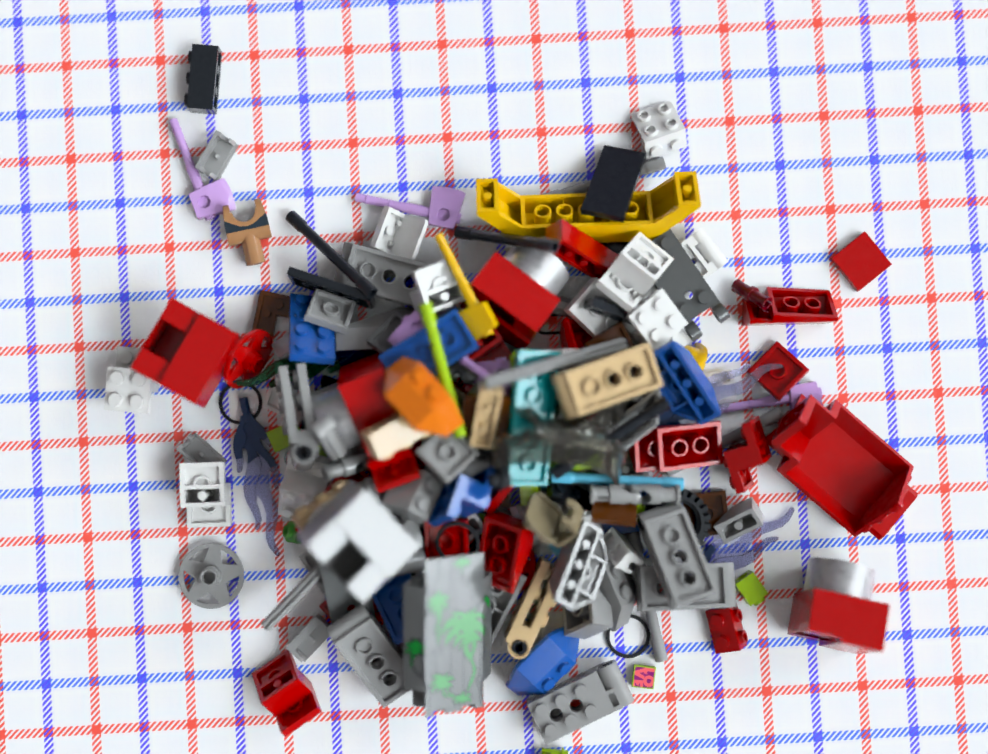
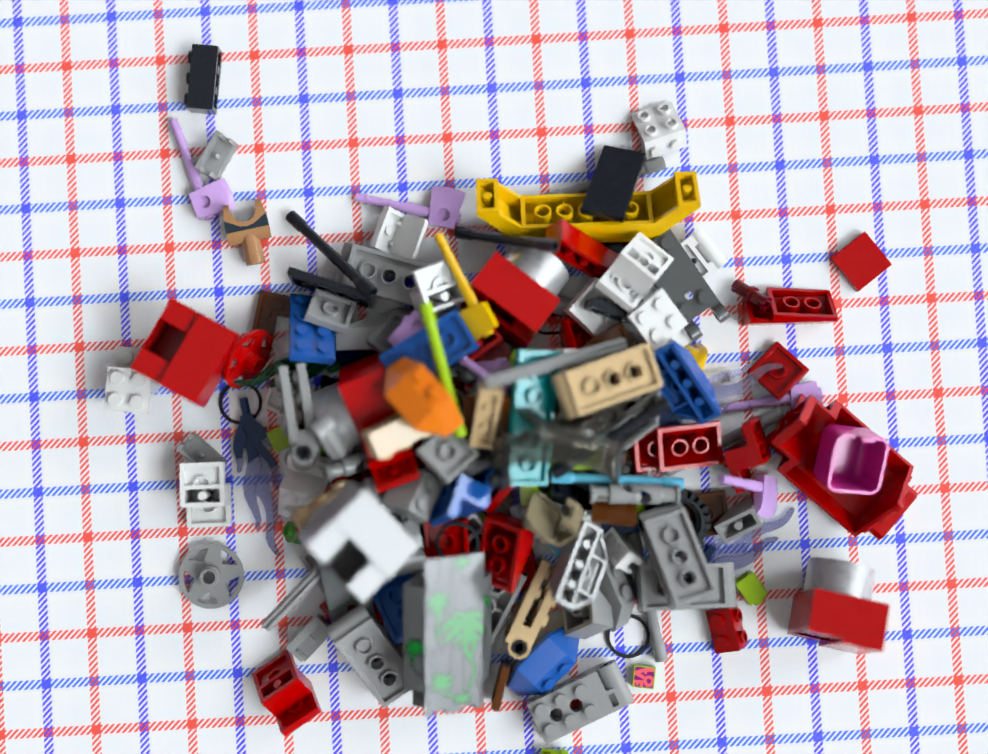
(500, 685): none -> reddish brown tile
(764, 490): none -> lavender piece
(851, 459): none -> dark pink piece

